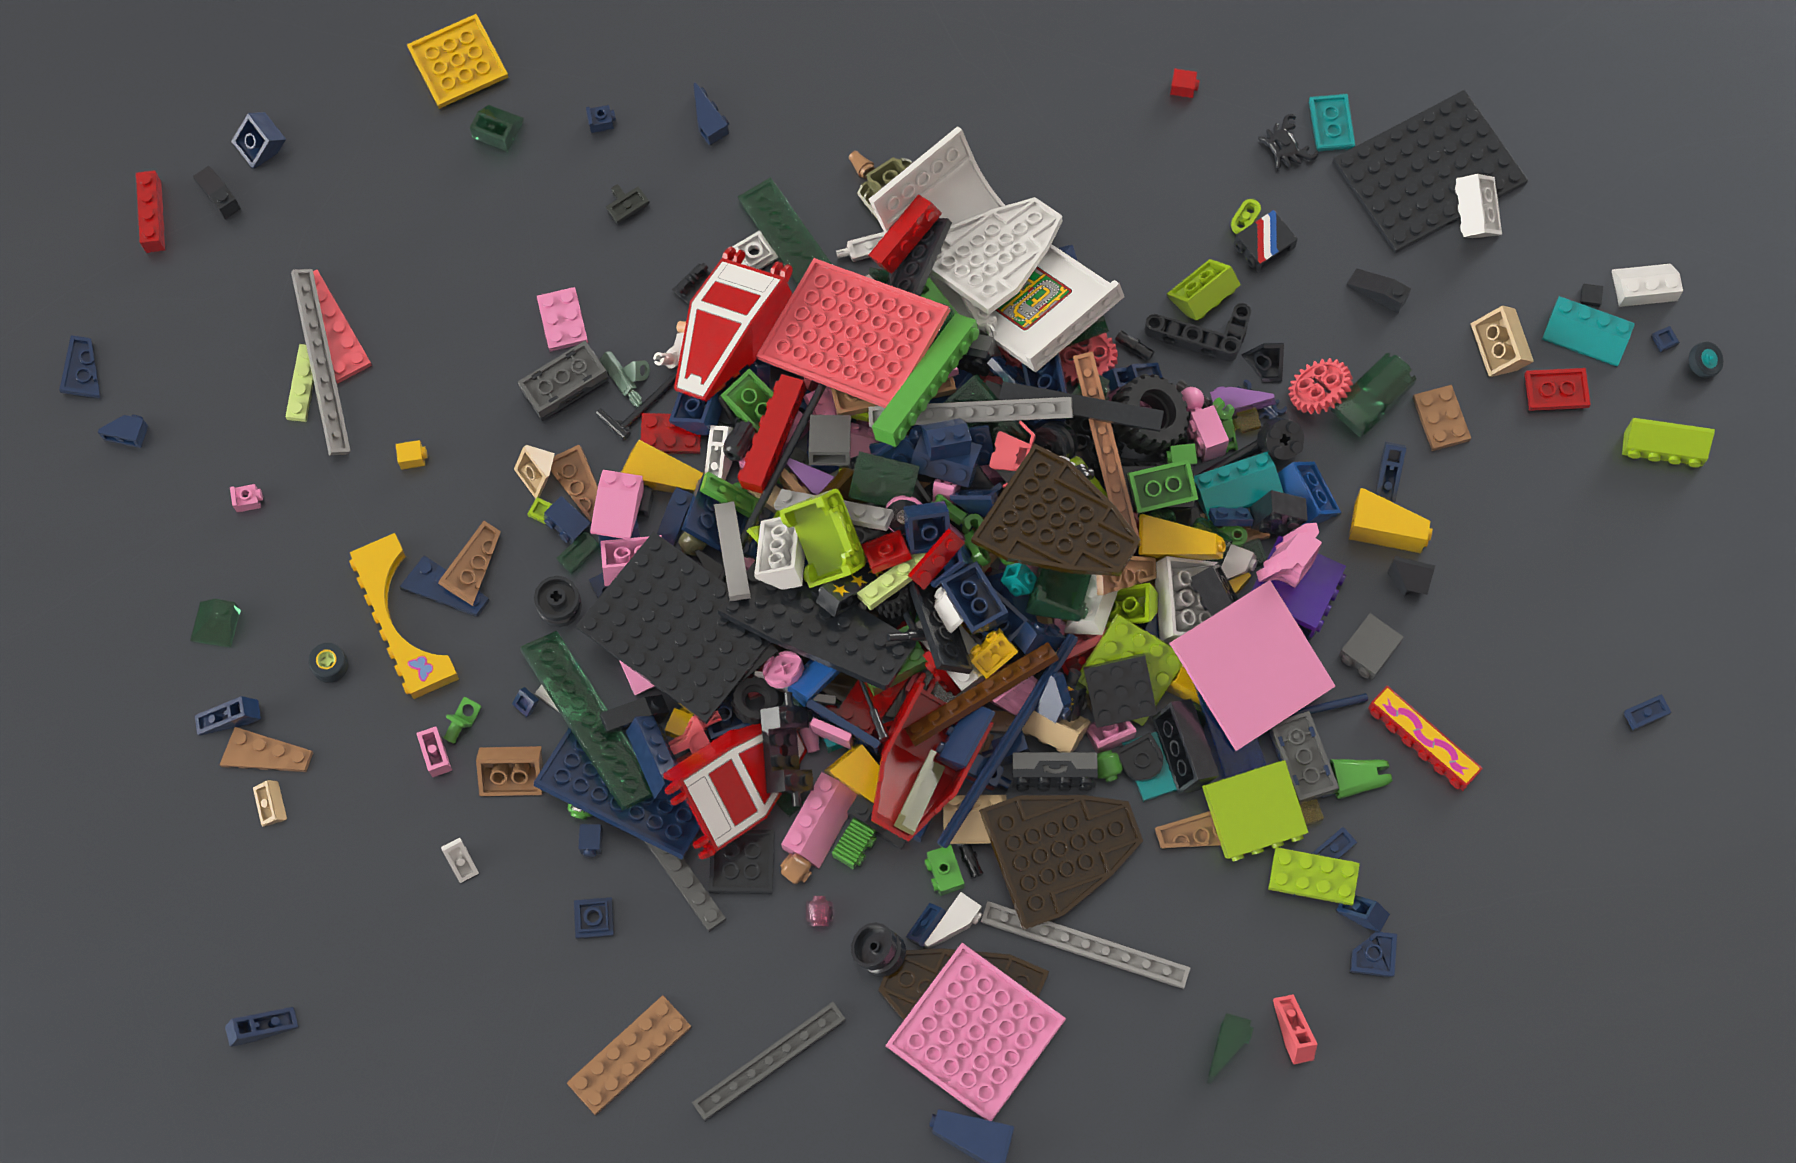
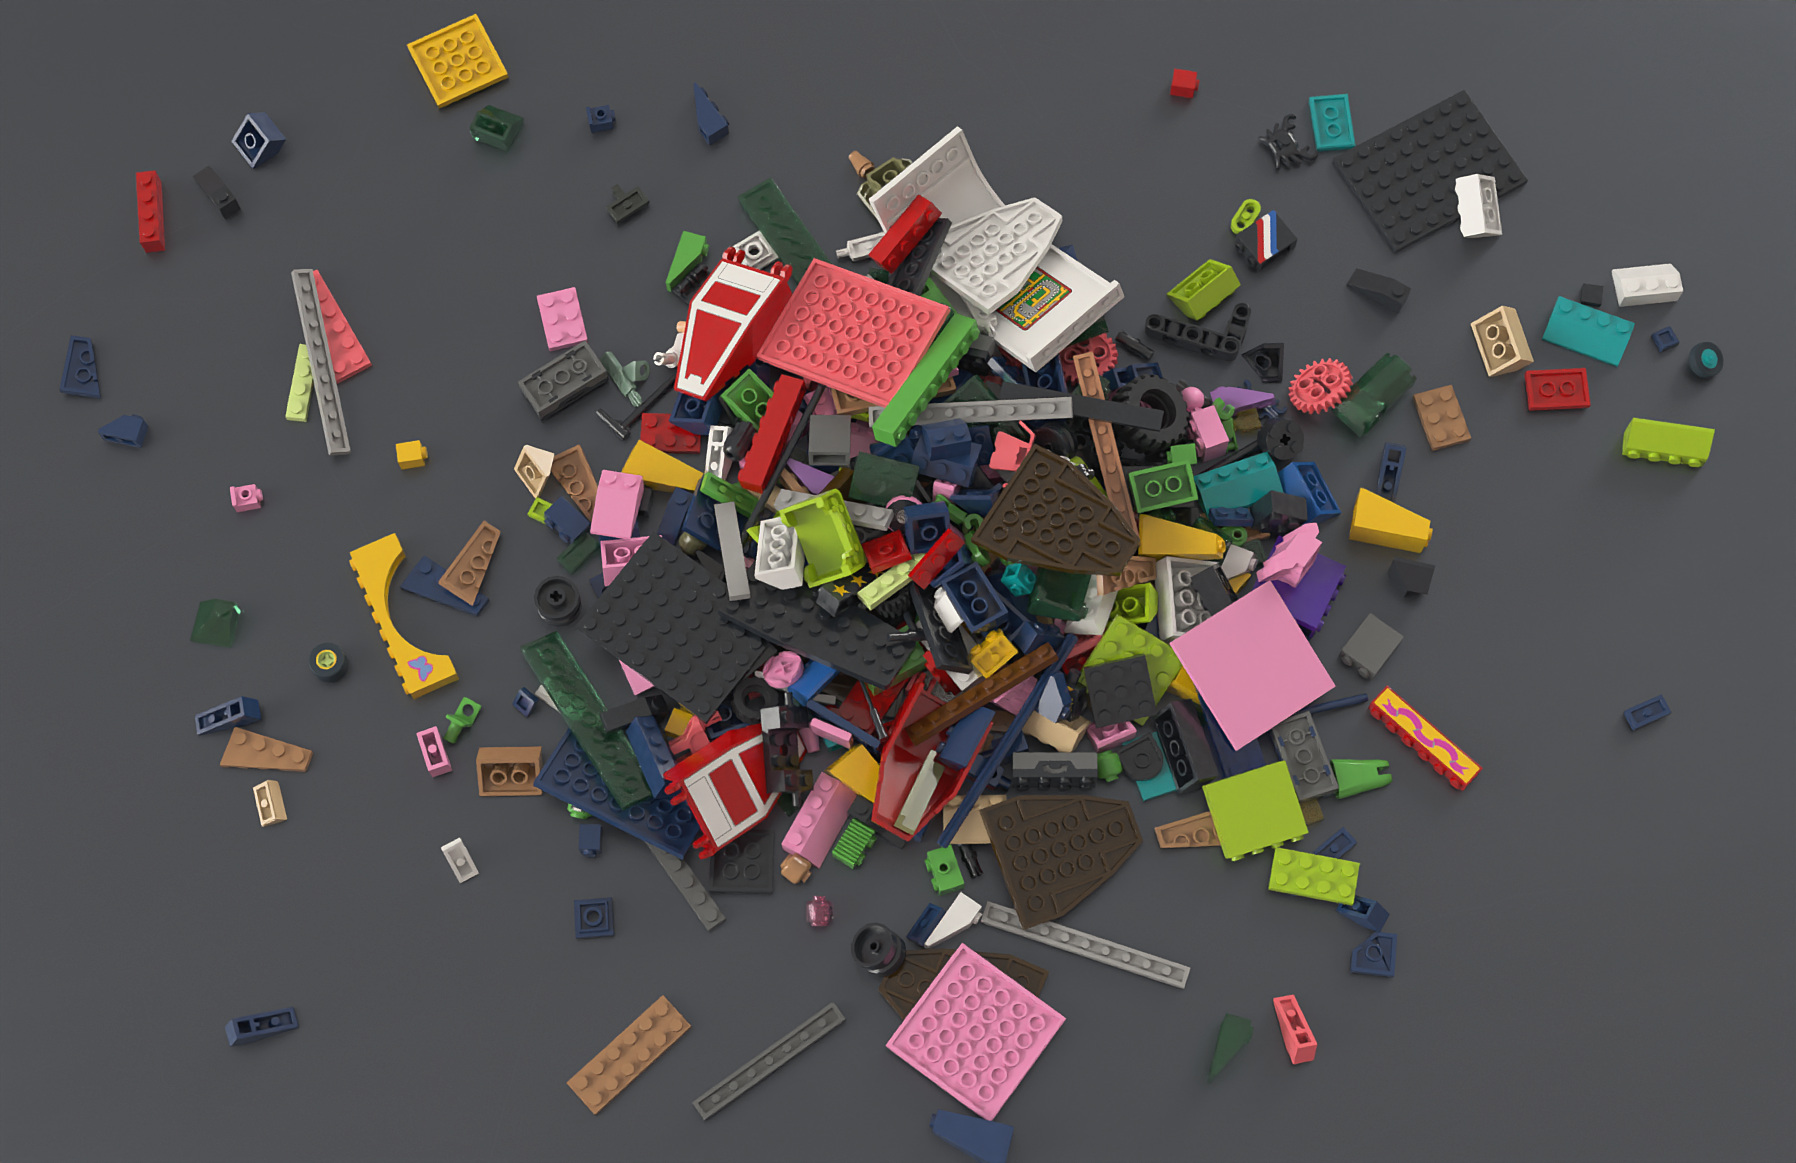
(688, 255): none -> bright green slope

